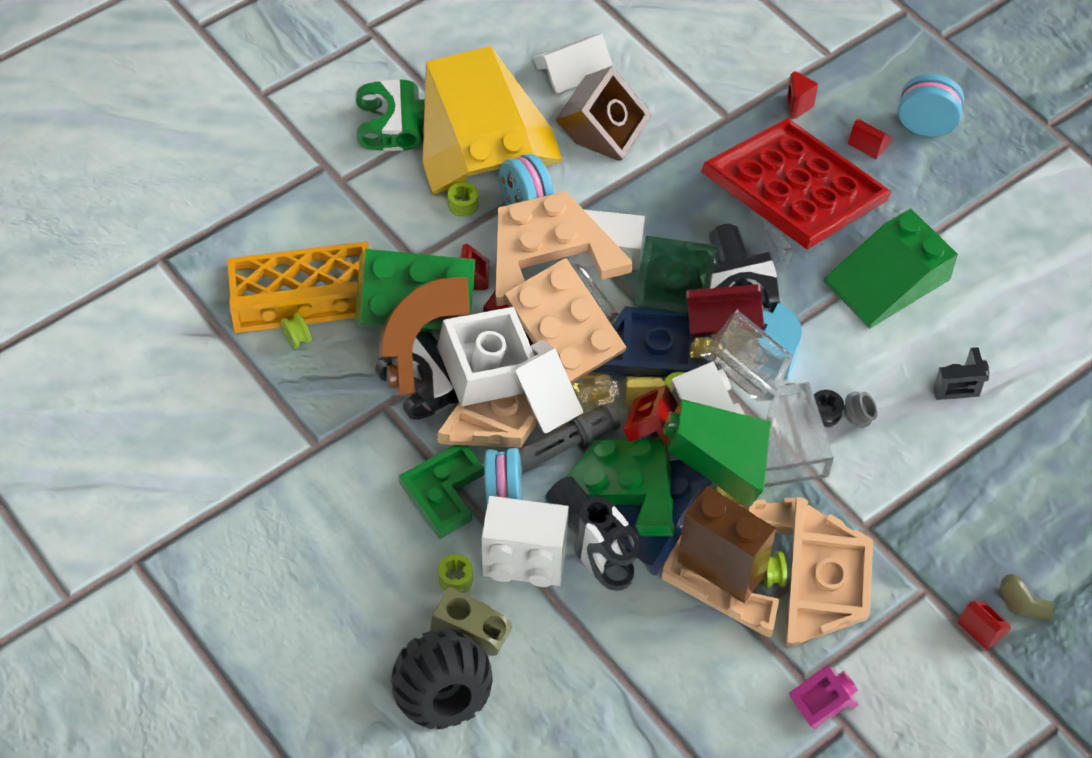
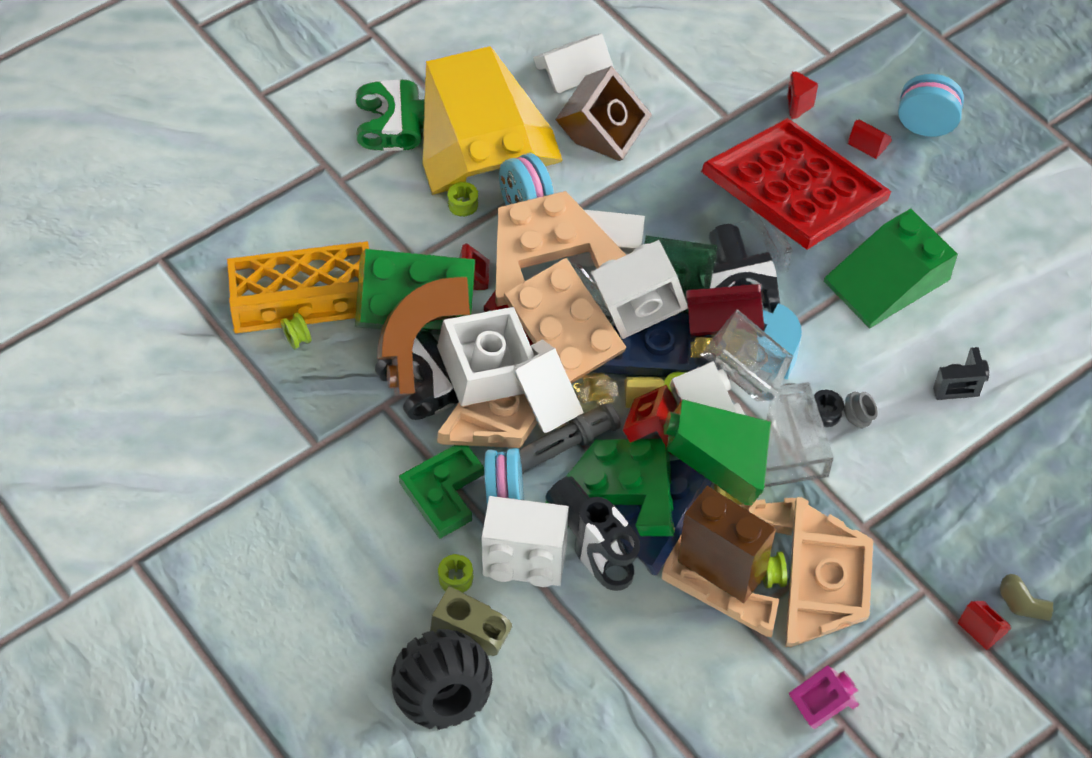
(640, 289): none -> white brick

